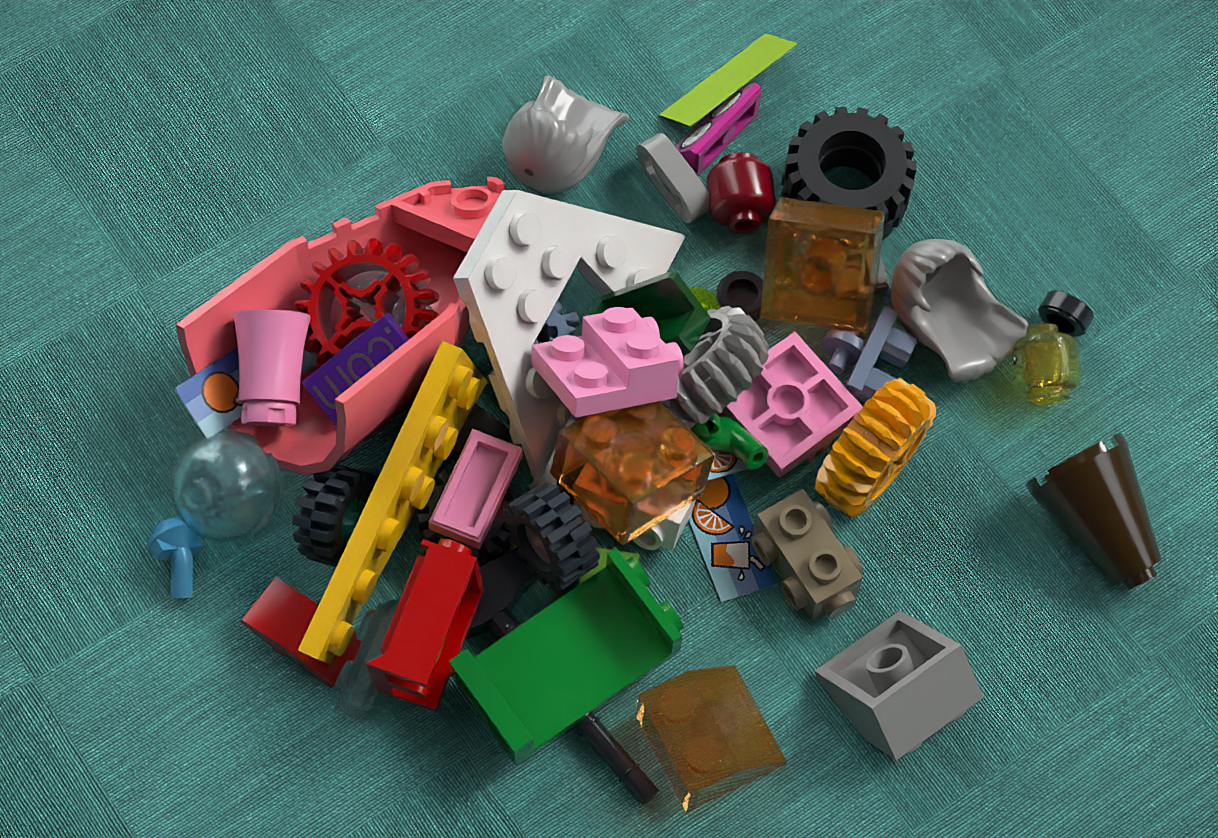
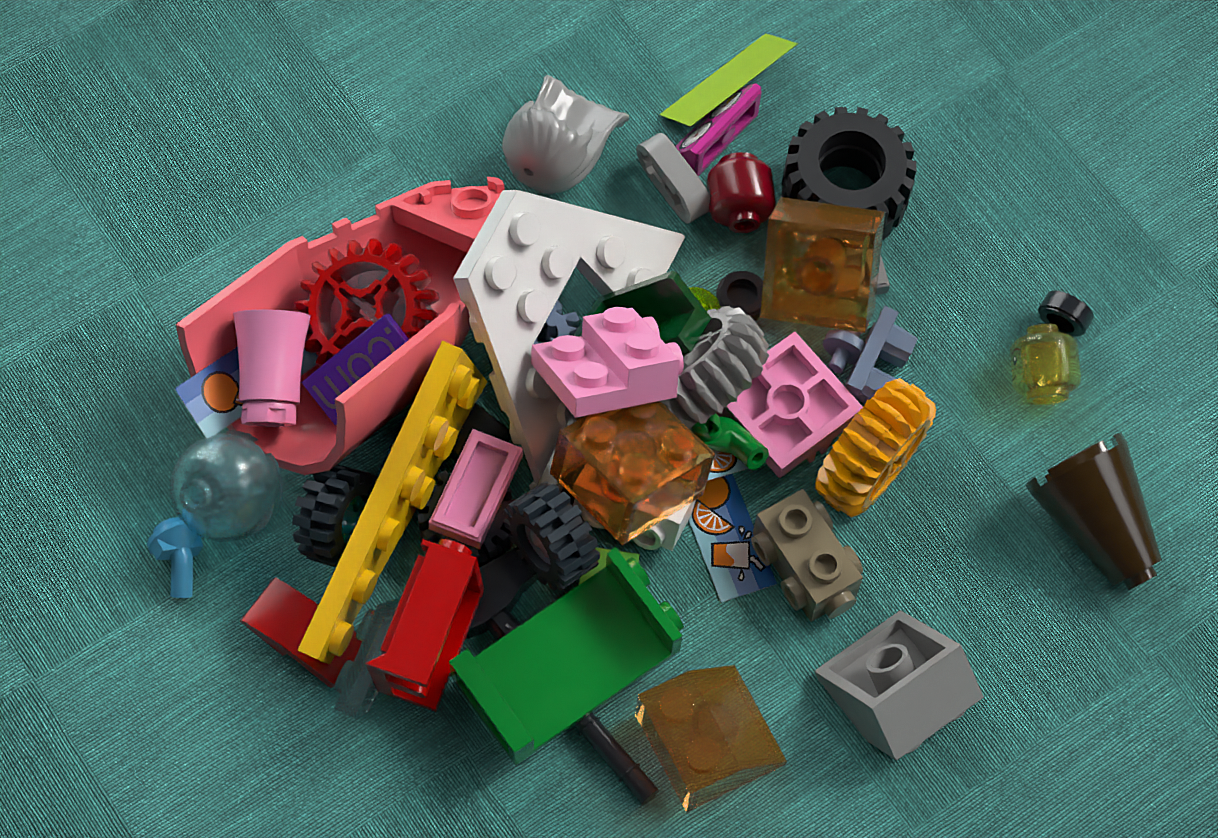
(951, 309): light grey piece -> none

